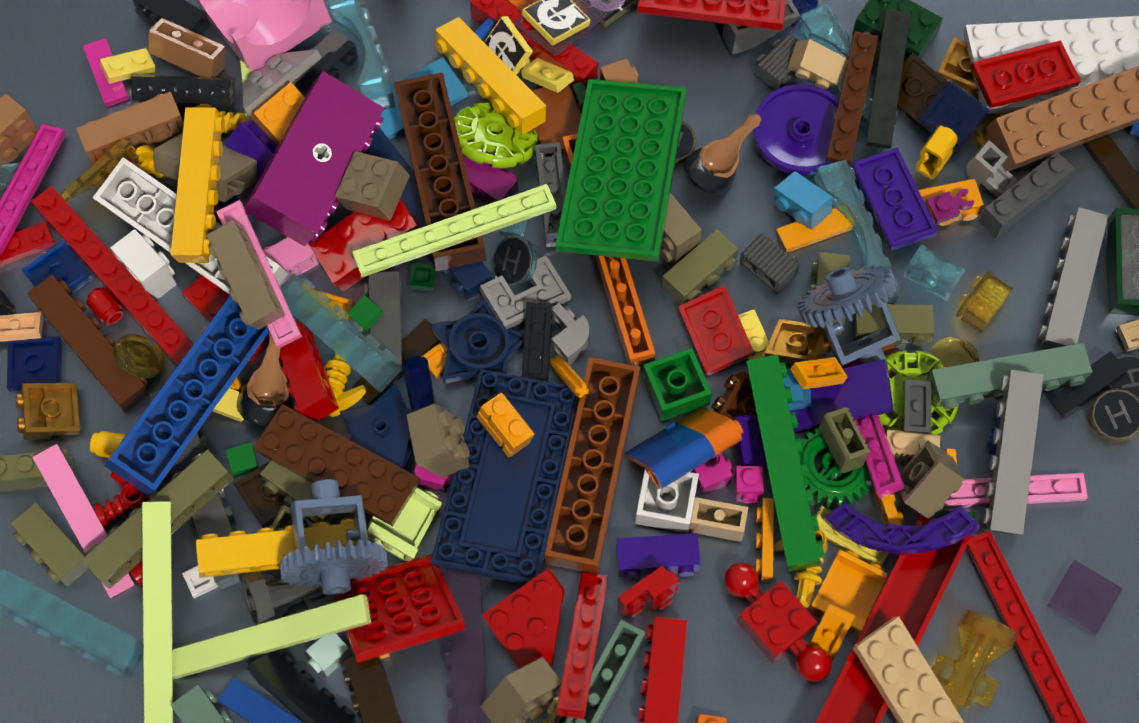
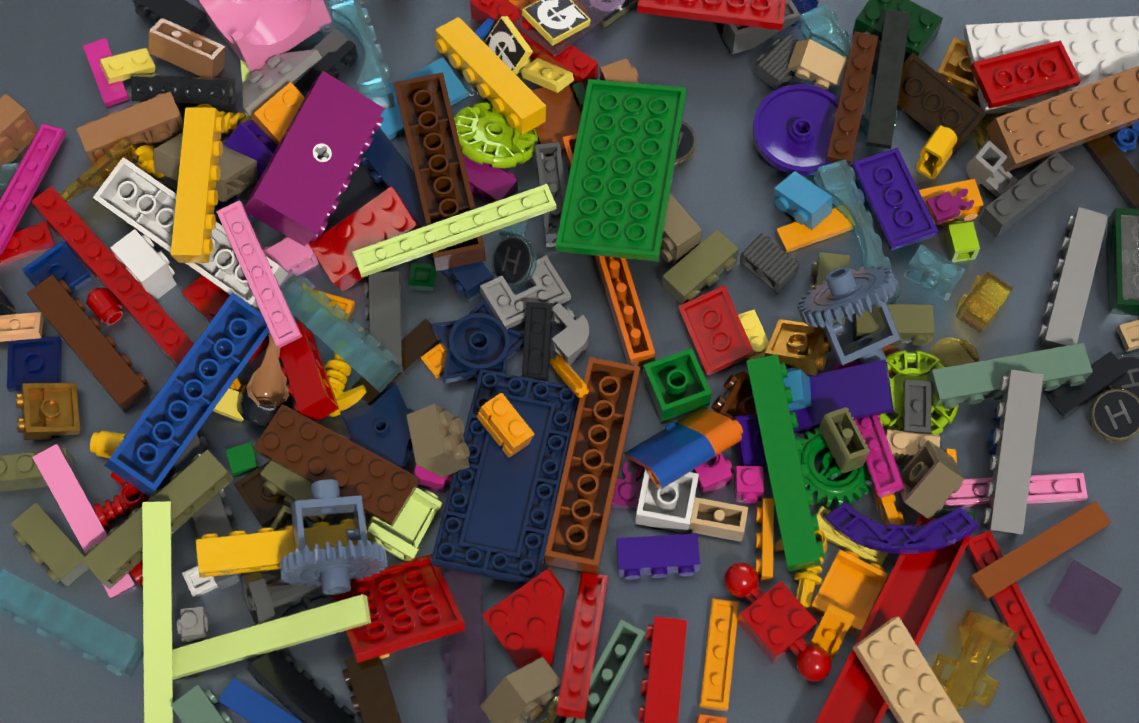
(138, 356): clear yellow tile -> none
(193, 625): none -> light grey brick
(245, 275): dark tan brick -> none
(328, 654): light aqua brick -> none
(365, 312): green tile -> none
(372, 185): dark tan brick -> none
(418, 382): clear blue brick -> none
(628, 490): none -> magenta plate
(653, 591): red plate -> none
(716, 163): medium nougat hat -> none
(719, 654): none -> light orange tile
(819, 373): light orange plate -> none
(955, 110): clear blue tile -> none
(961, 241): none -> lime brick
(1039, 550): none -> dark orange tile
(1128, 135): none -> blue plate

